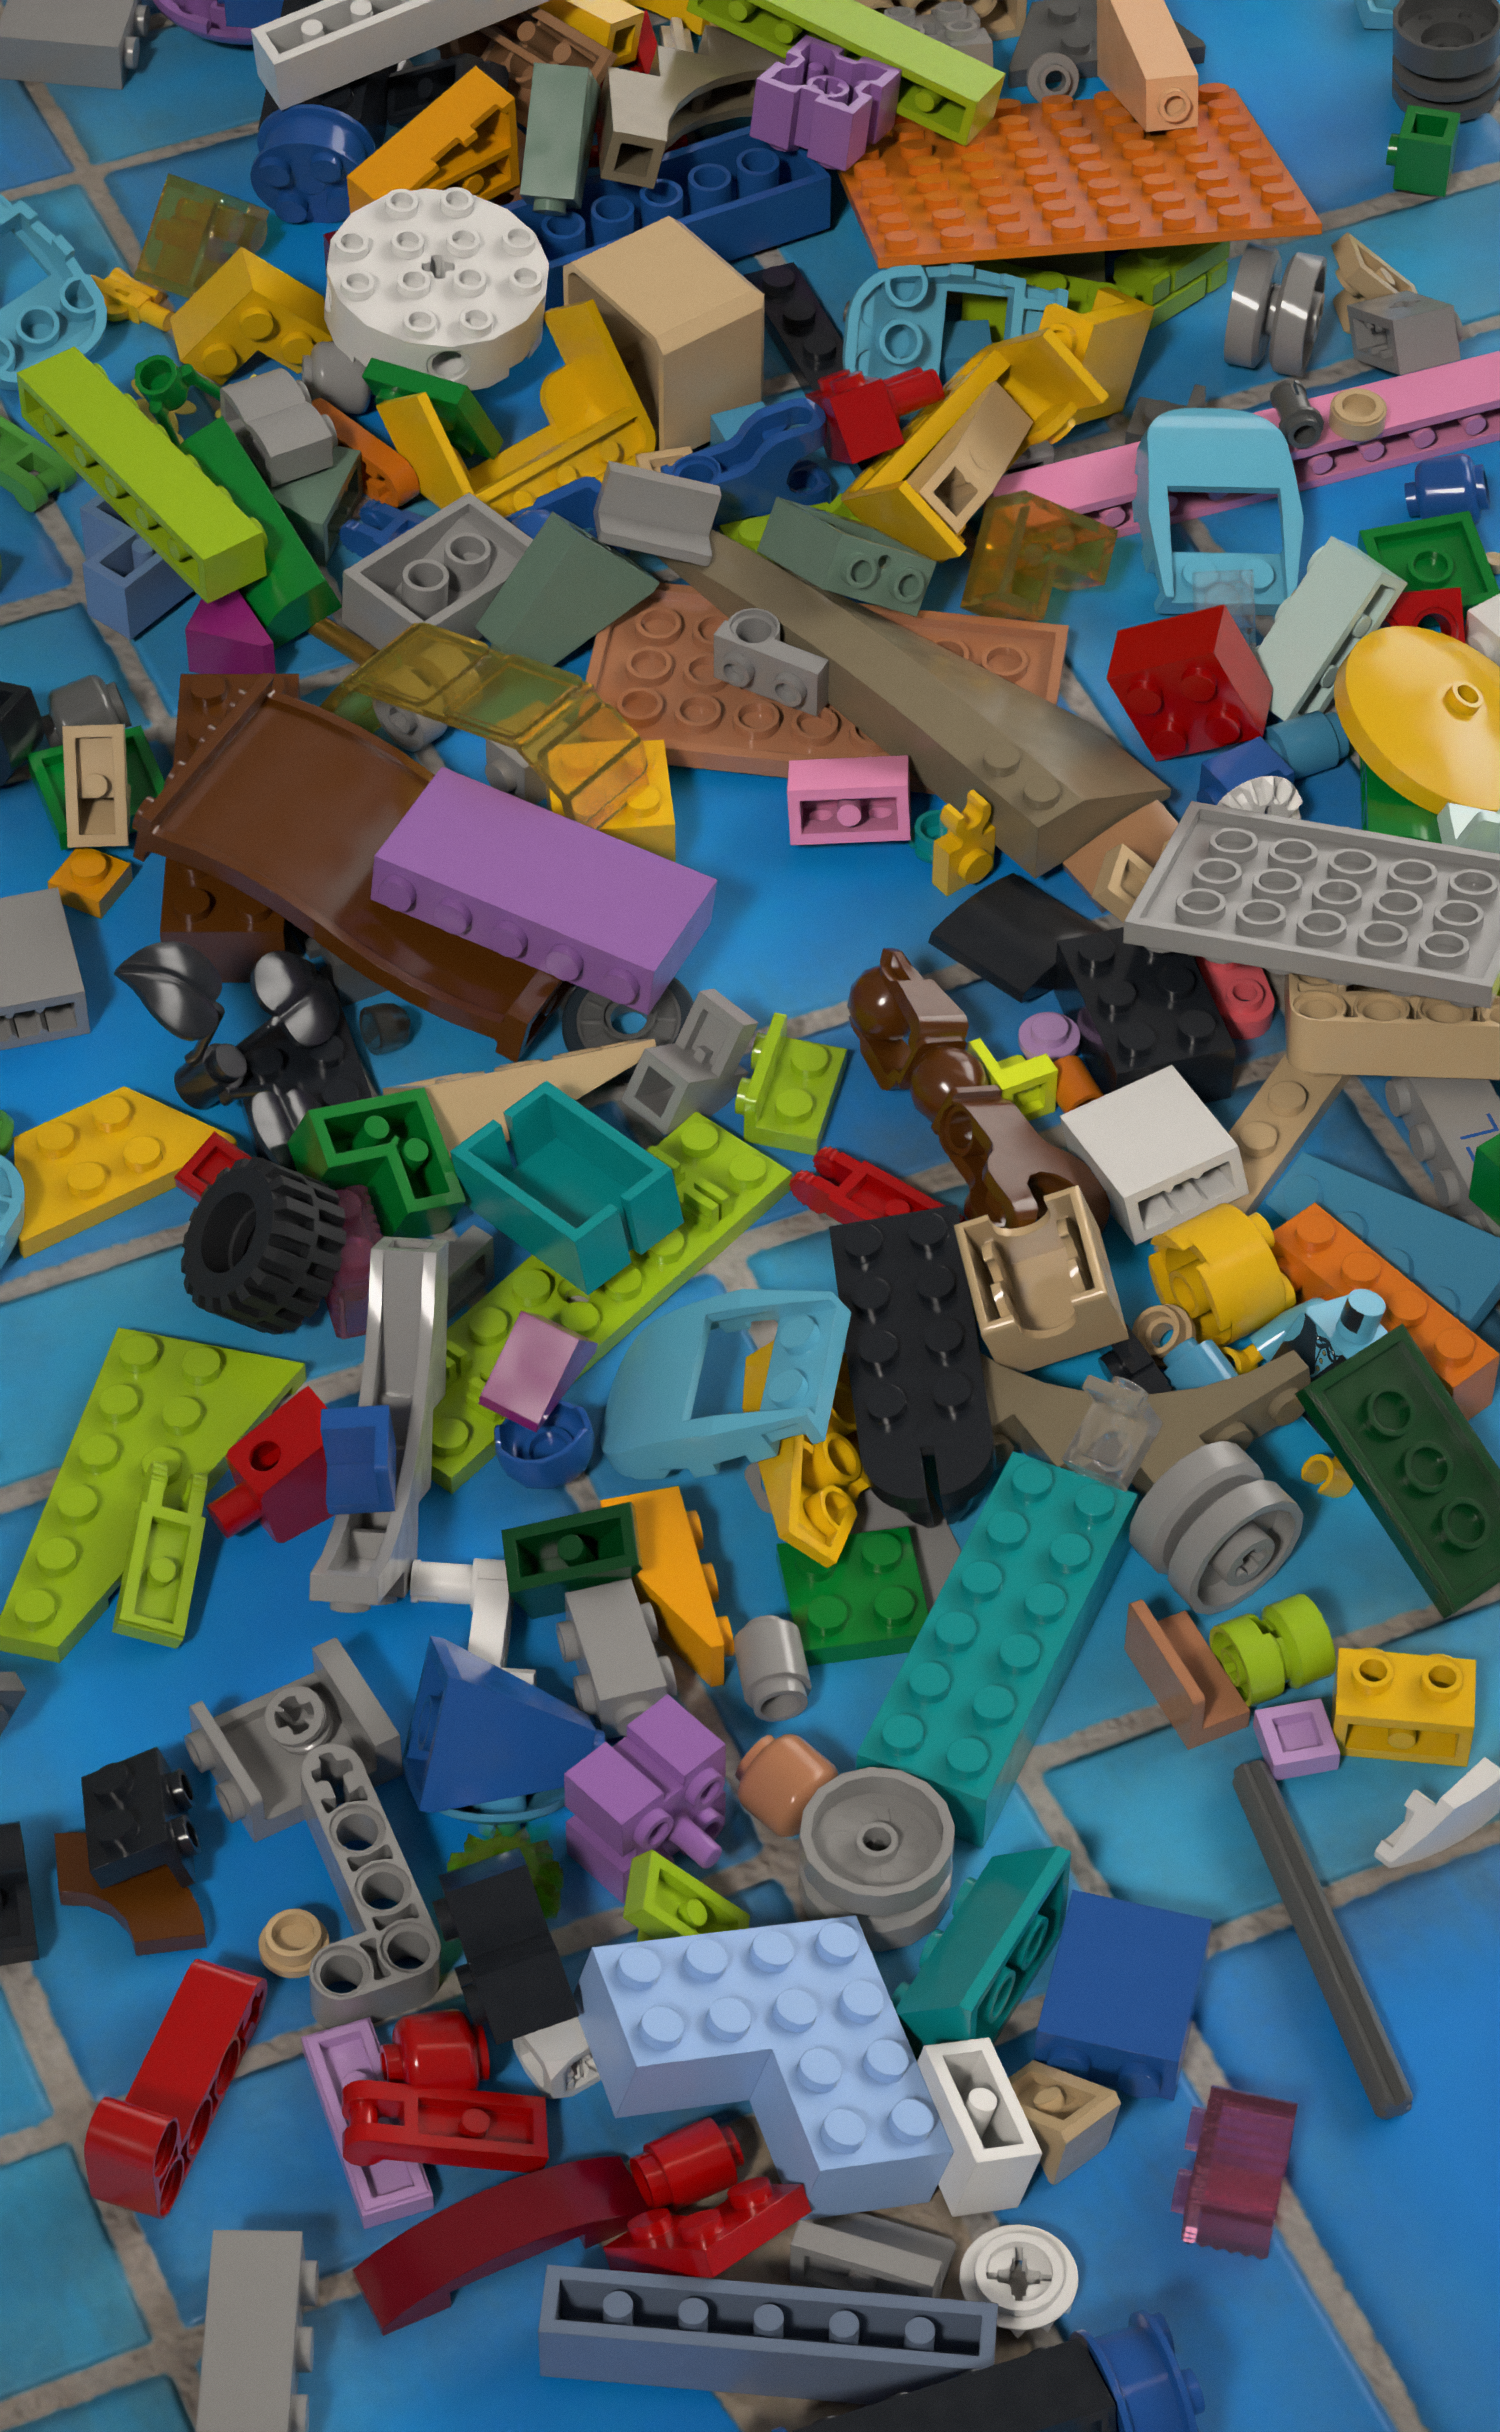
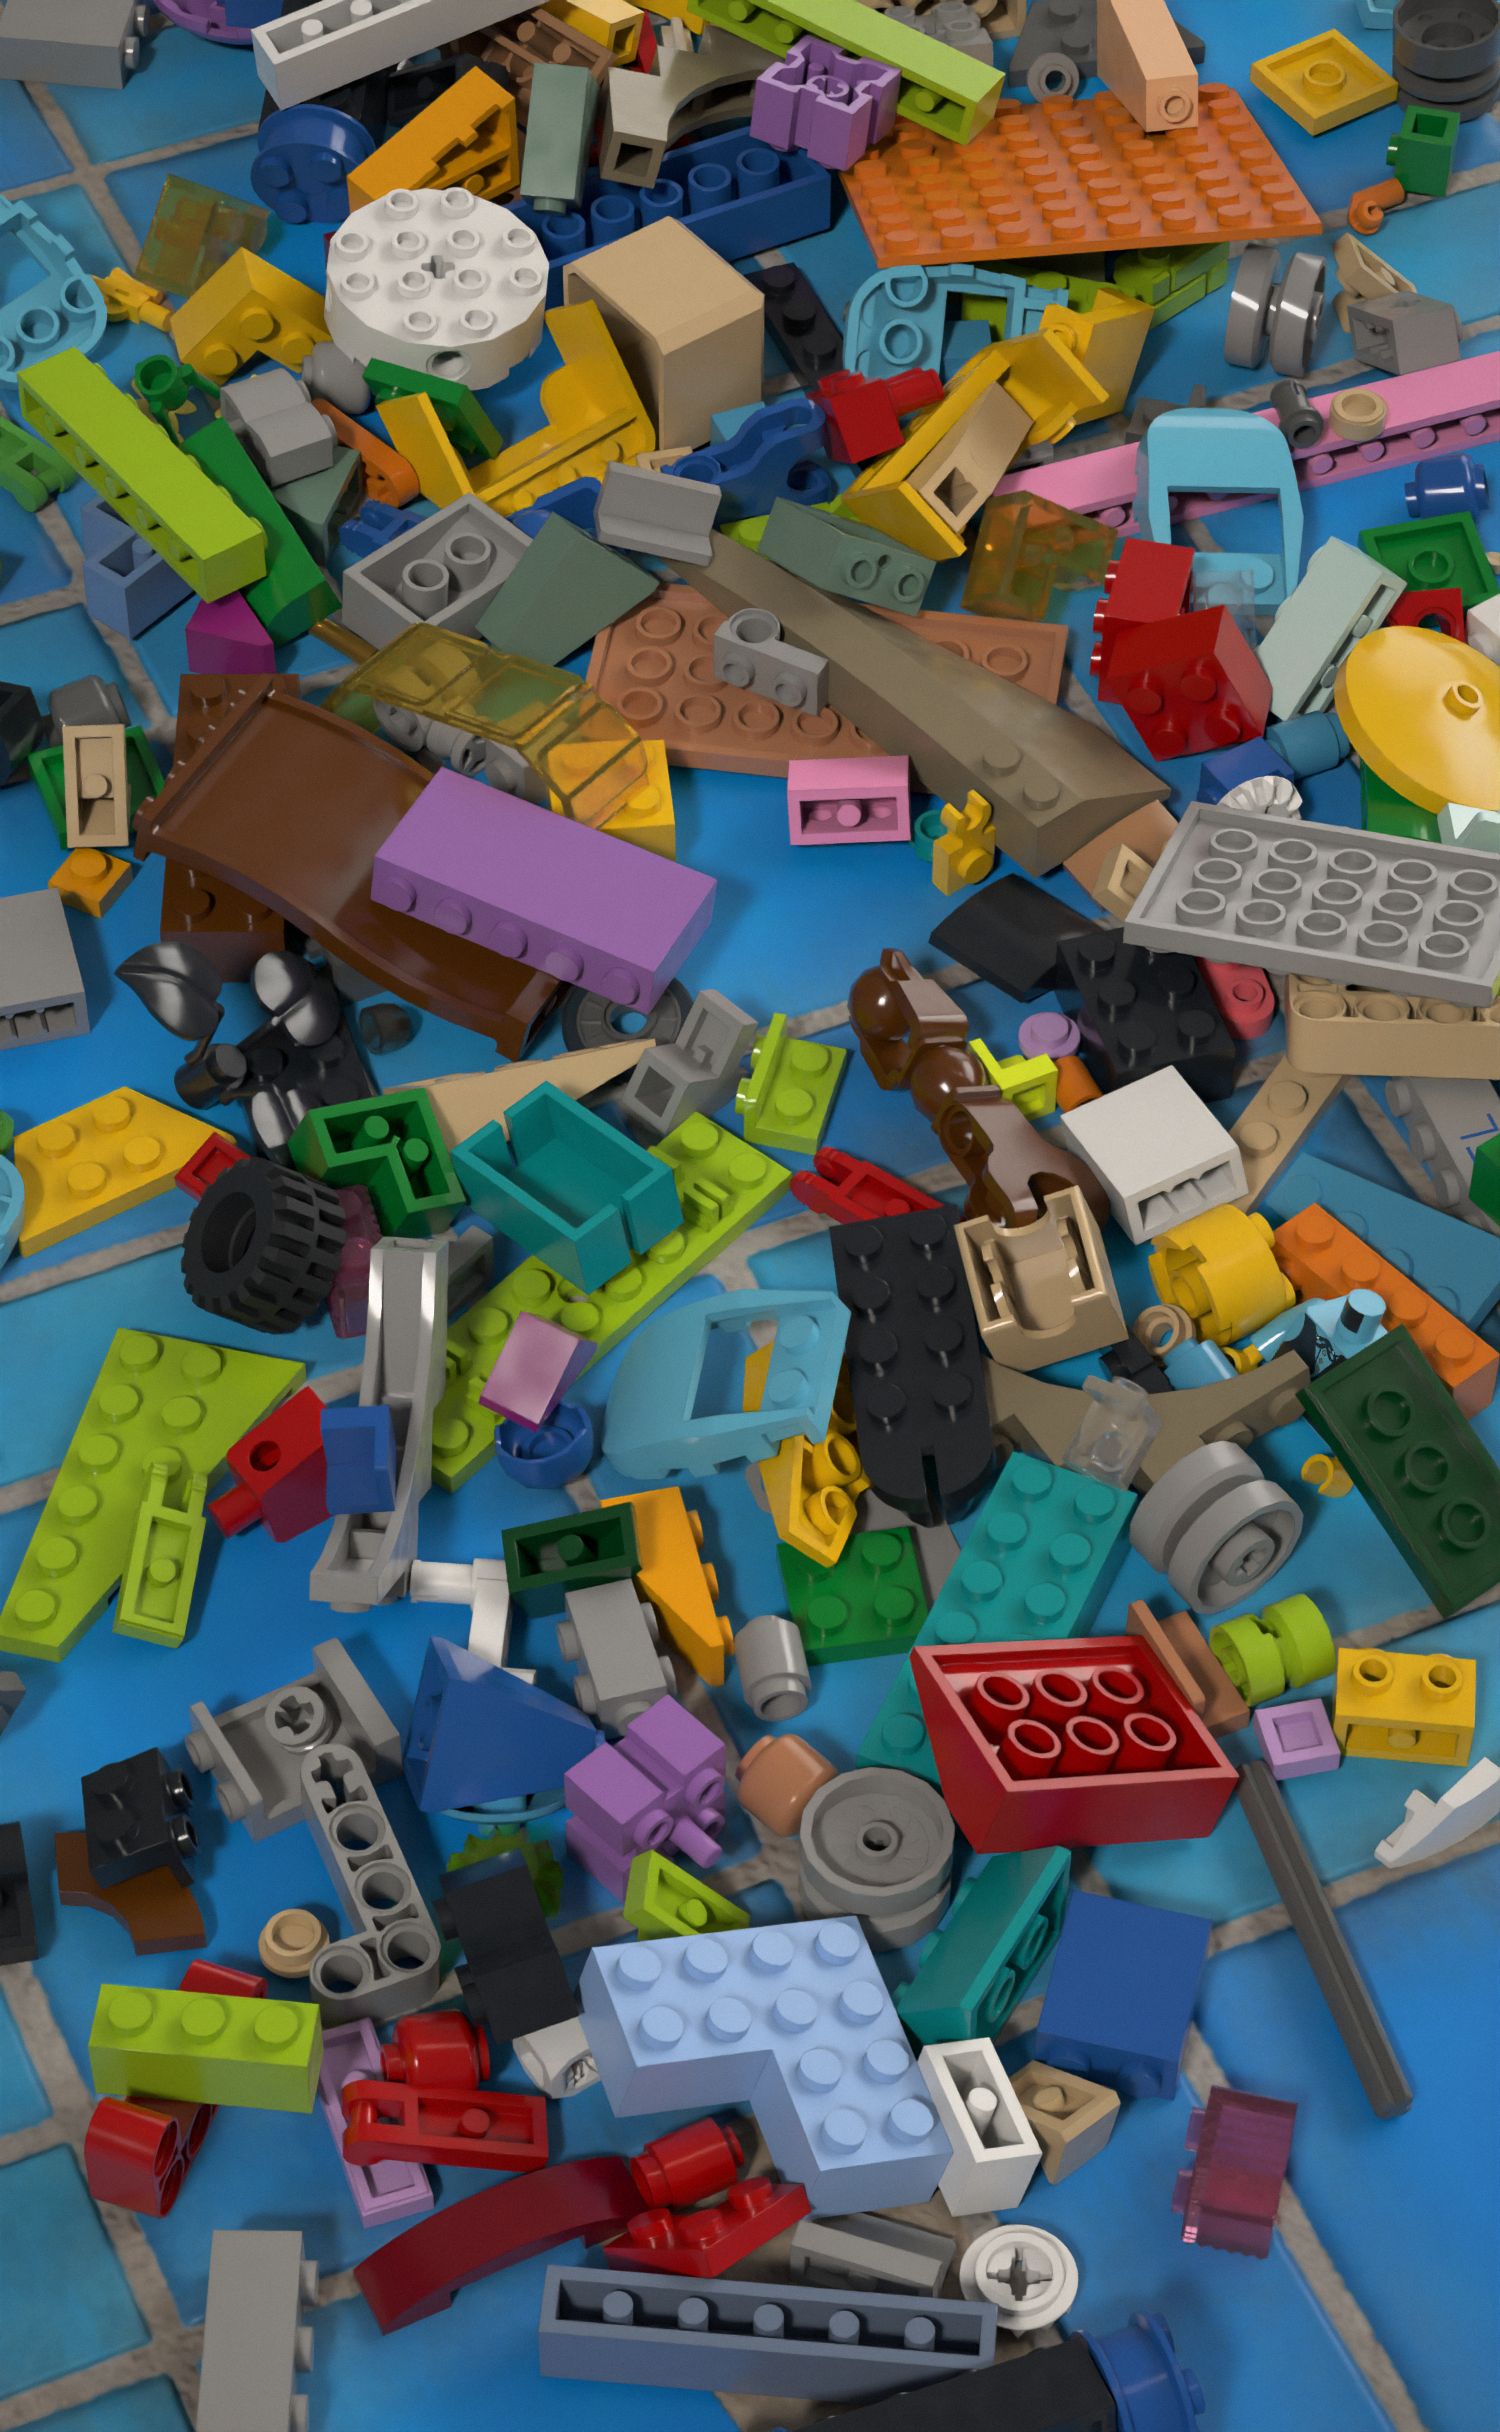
(206, 2048): none -> lime brick
(463, 748): none -> light grey wheel
(1068, 1744): none -> red slope
(1144, 587): none -> red brick
(1323, 82): none -> yellow plate
(1366, 205): none -> orange arm

